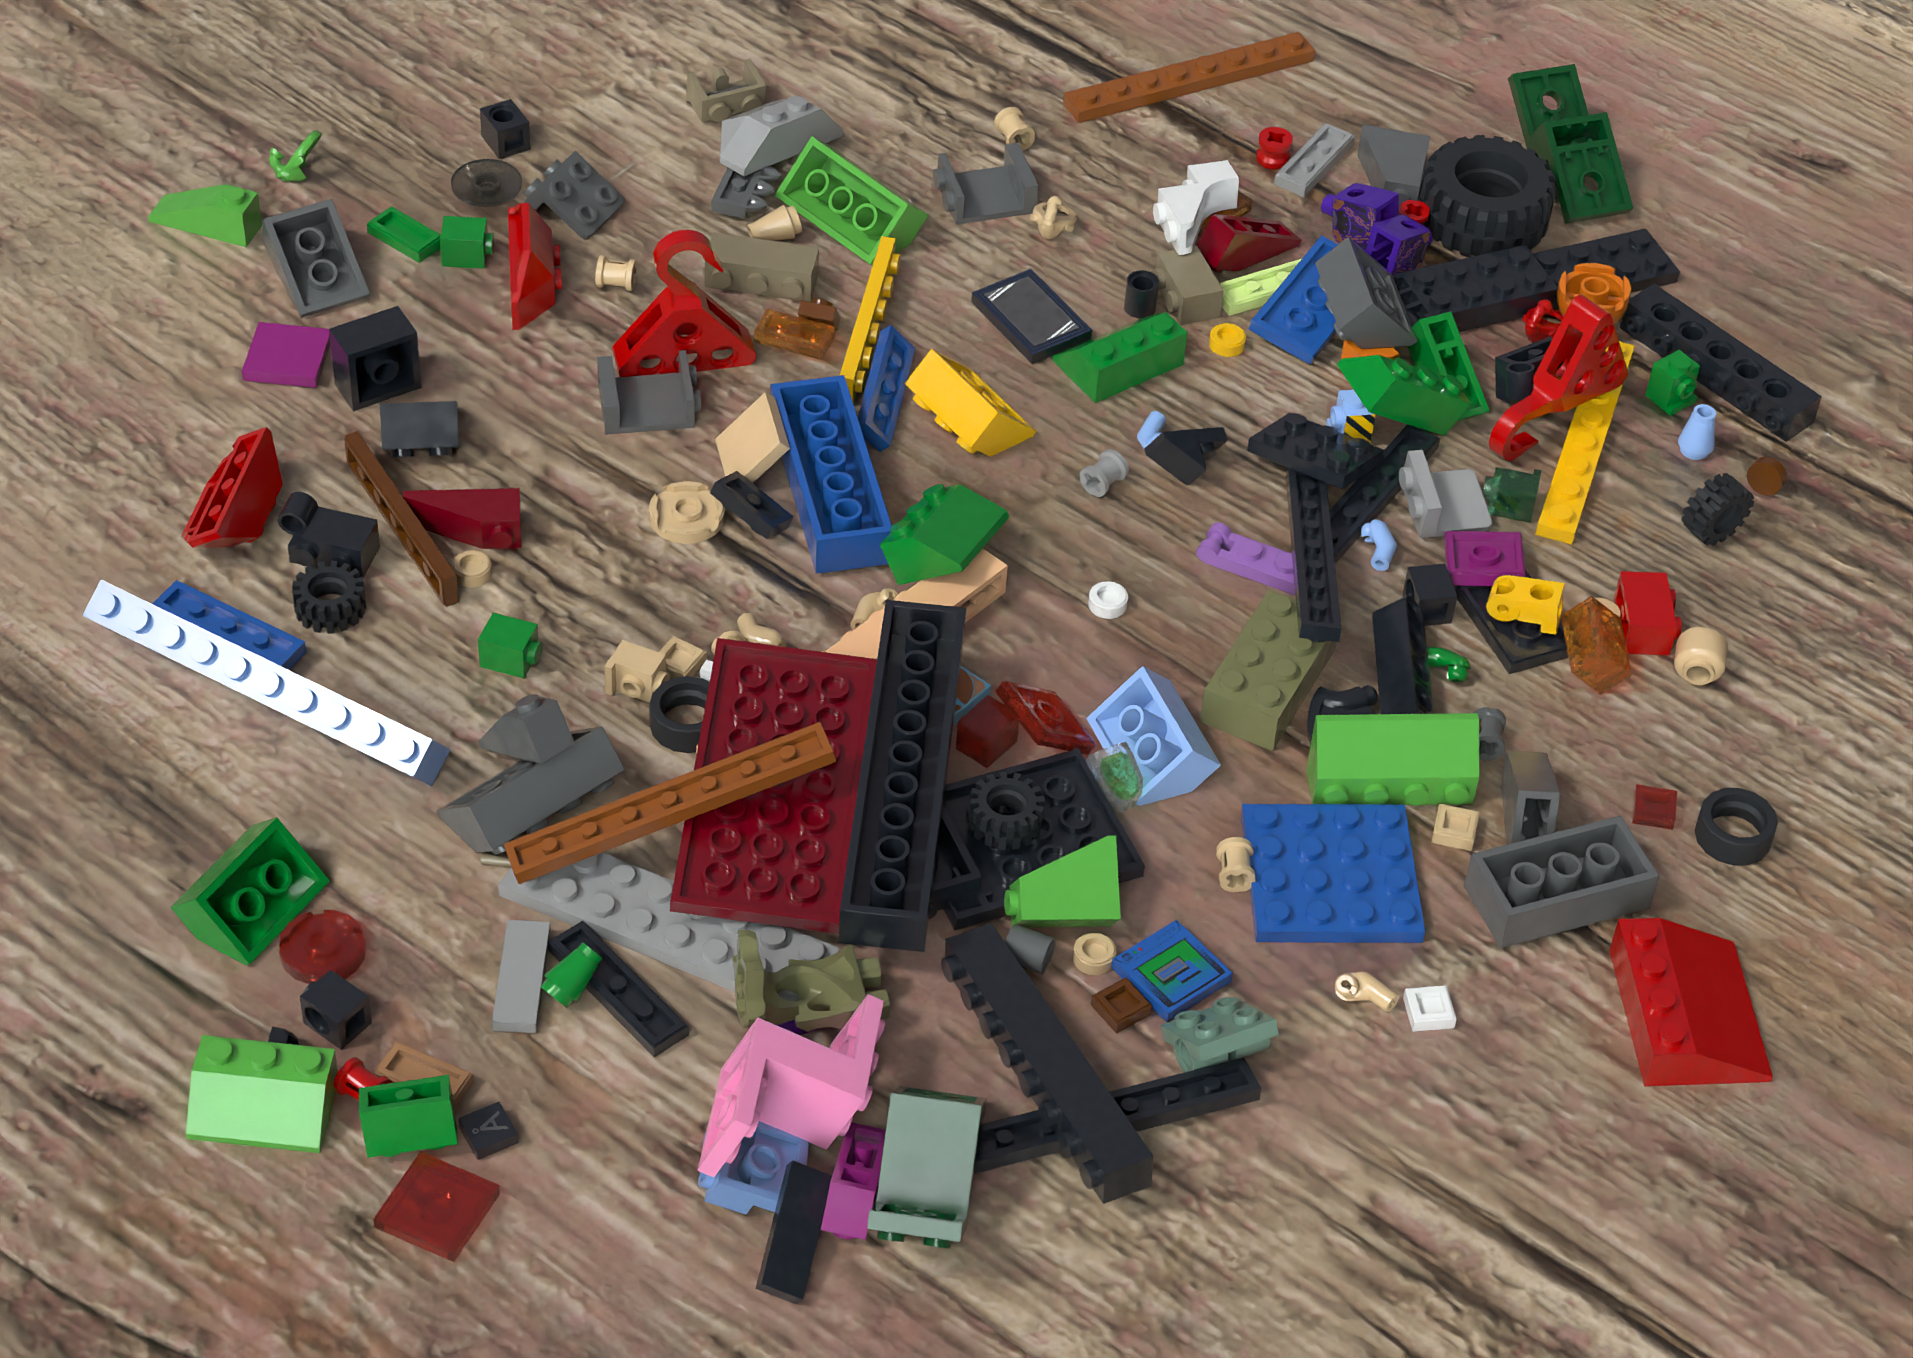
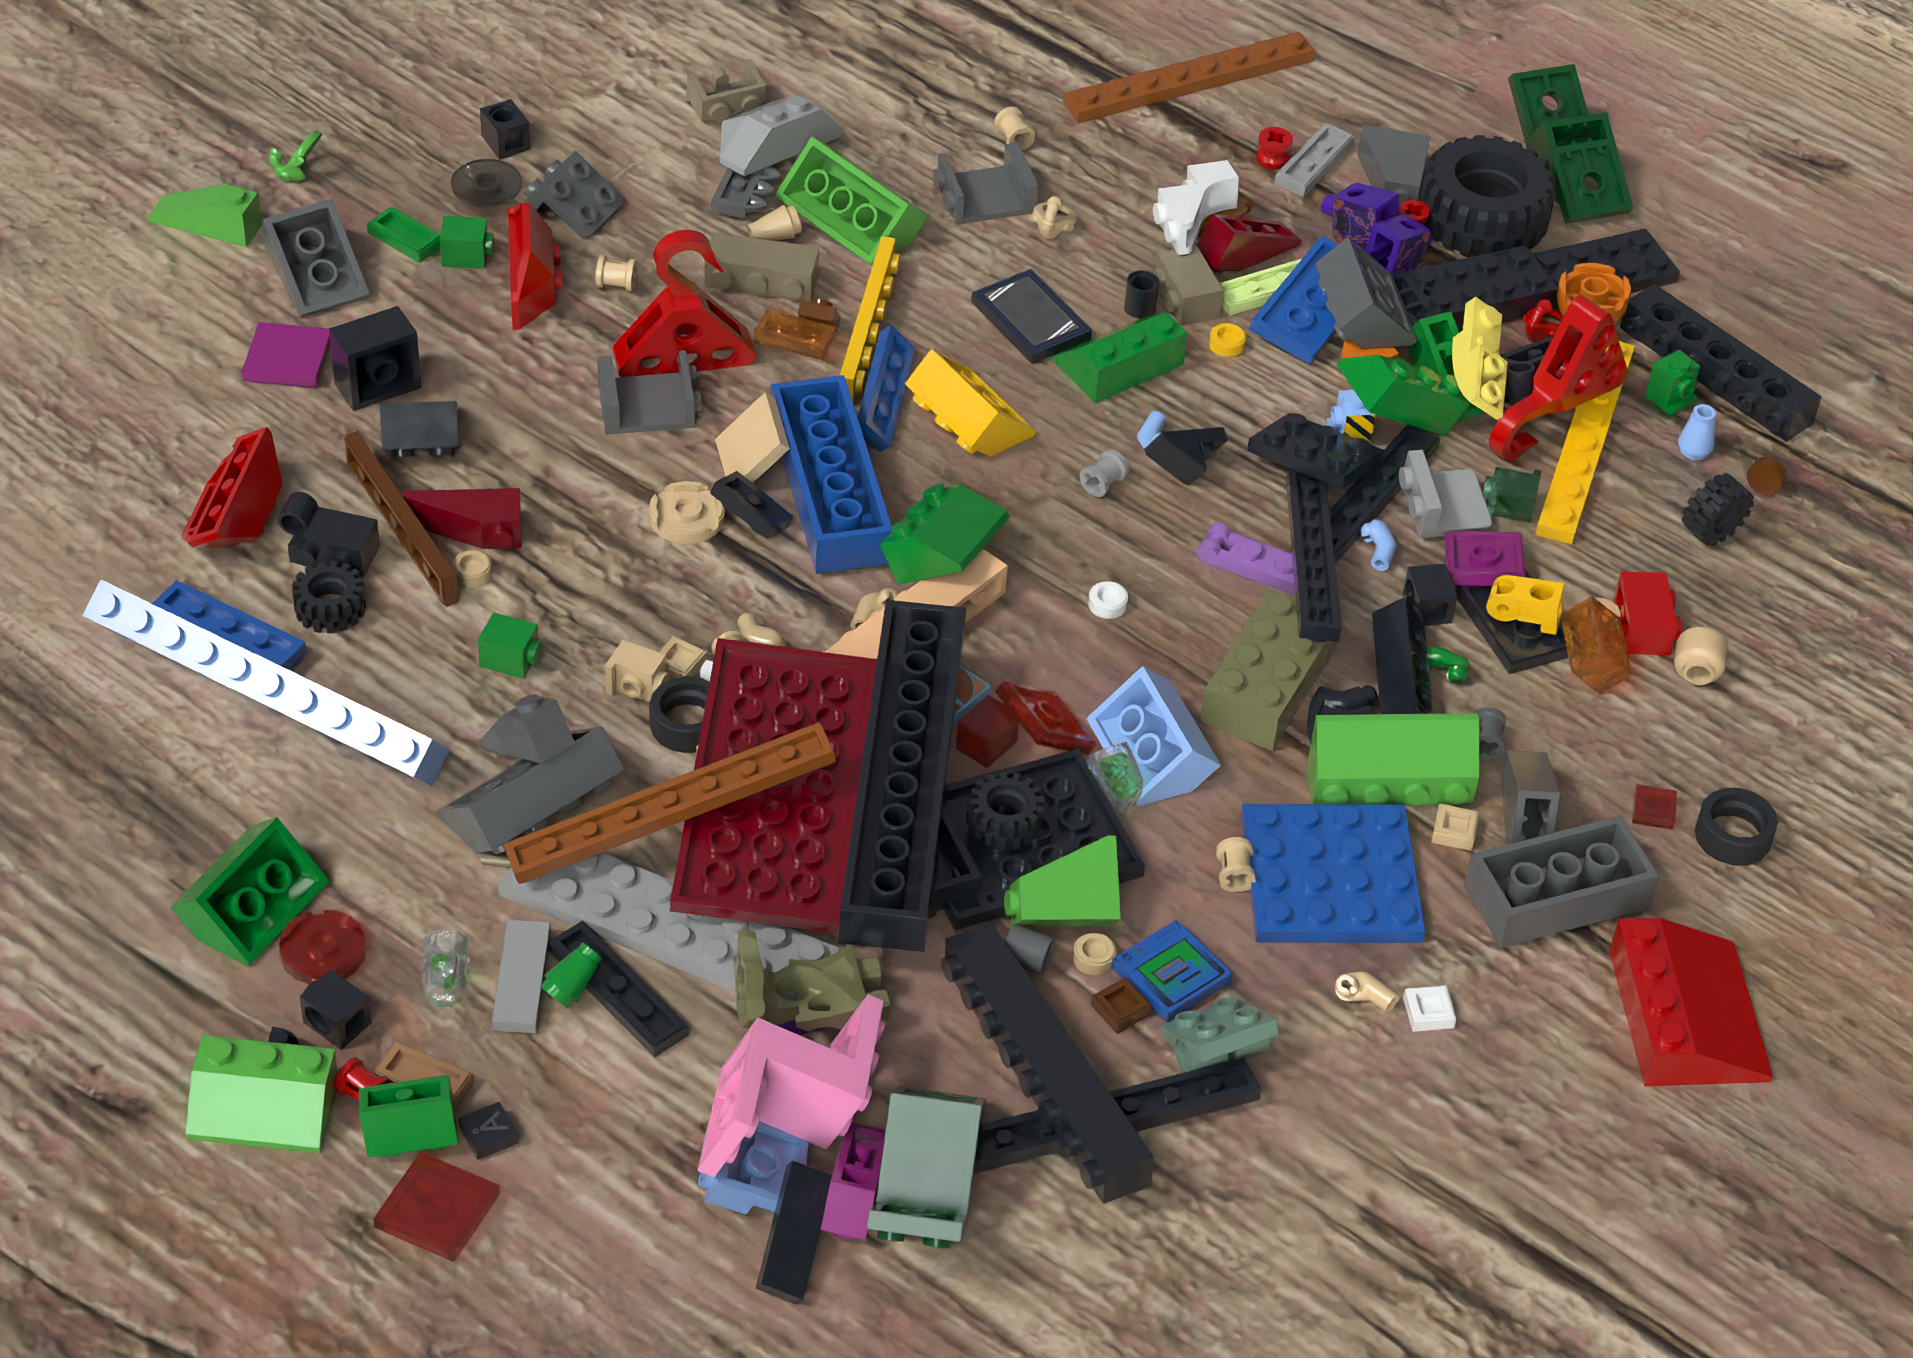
(445, 967): none -> clear rock
(1477, 360): none -> light yellow slope

